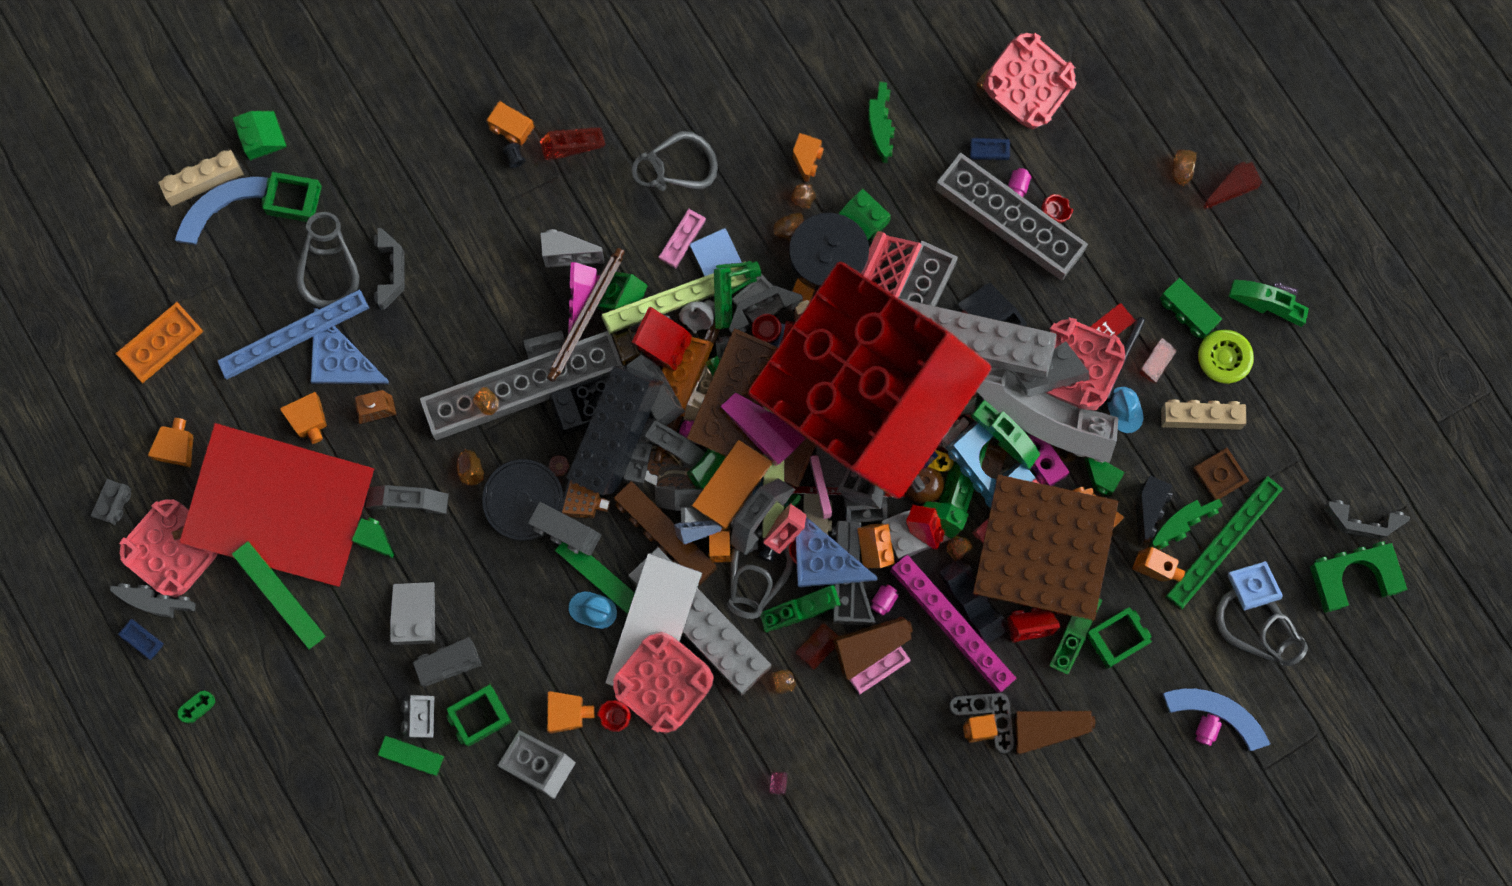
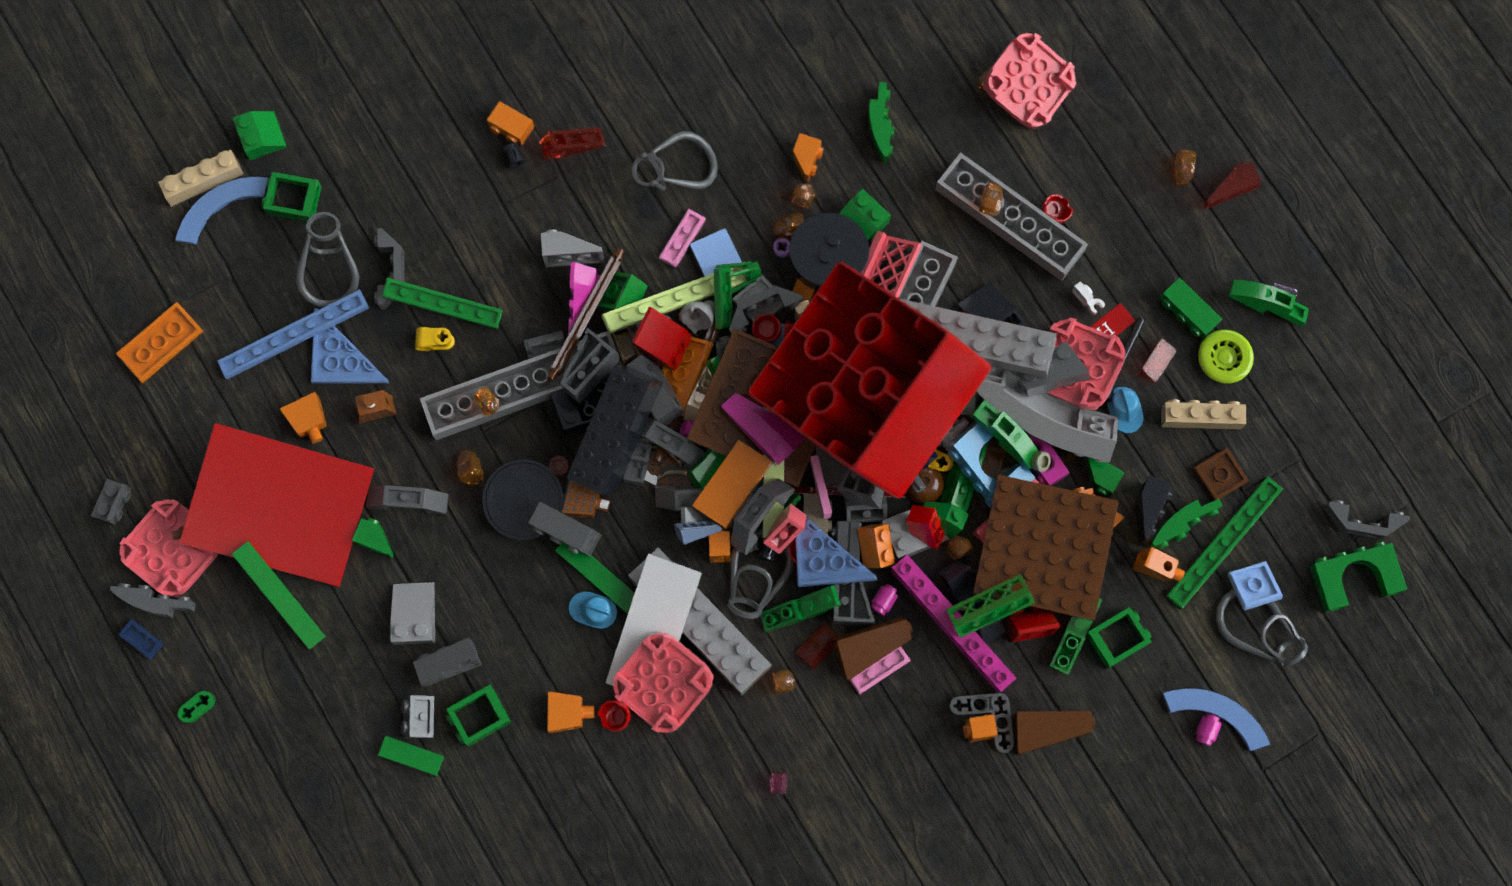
(173, 444): orange torso -> none
(430, 339): none -> yellow piece
(442, 303): none -> green tile
(537, 764): light grey slope -> none
(589, 366): none -> dark grey wedge
(661, 530): reddish brown brick -> none
(782, 241): none -> medium lavender bush
(990, 149): dark blue plate -> none
(991, 199): none -> clear orange rock
(992, 610): none -> green fence
(1020, 181): dark pink brick -> none
(1040, 461): none -> olive tile
(1085, 296): none -> white plate

